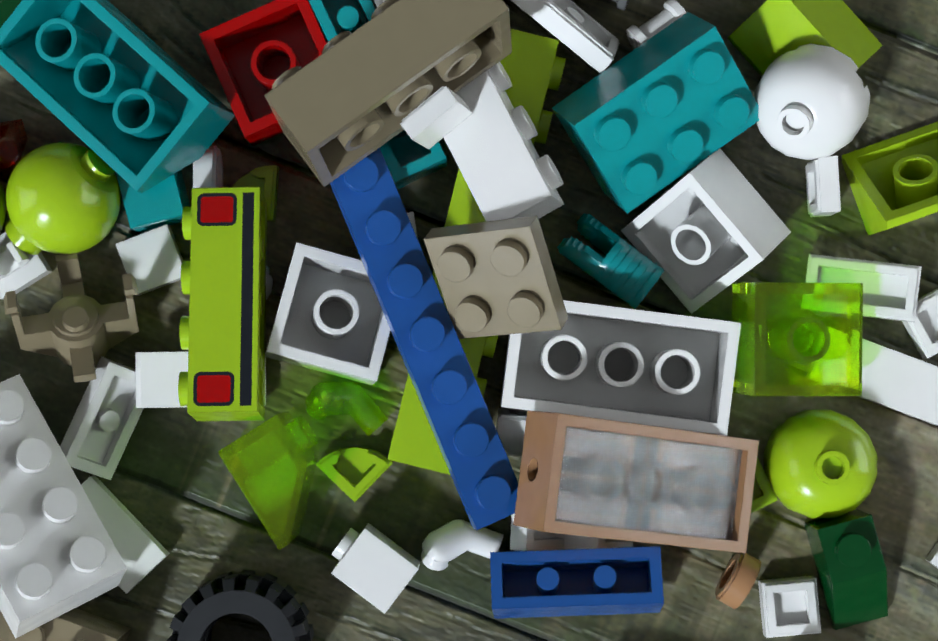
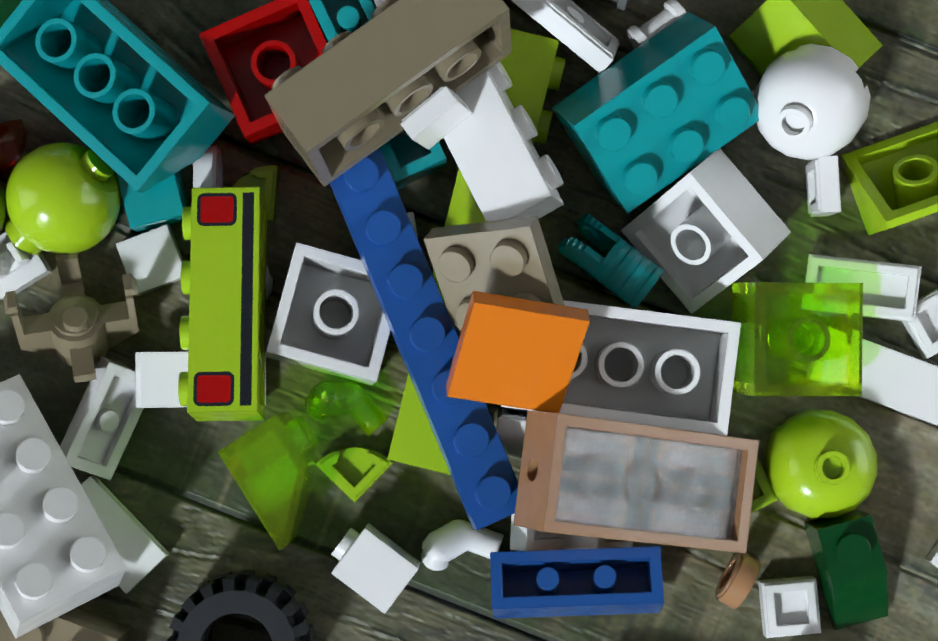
(517, 352): none -> orange tile

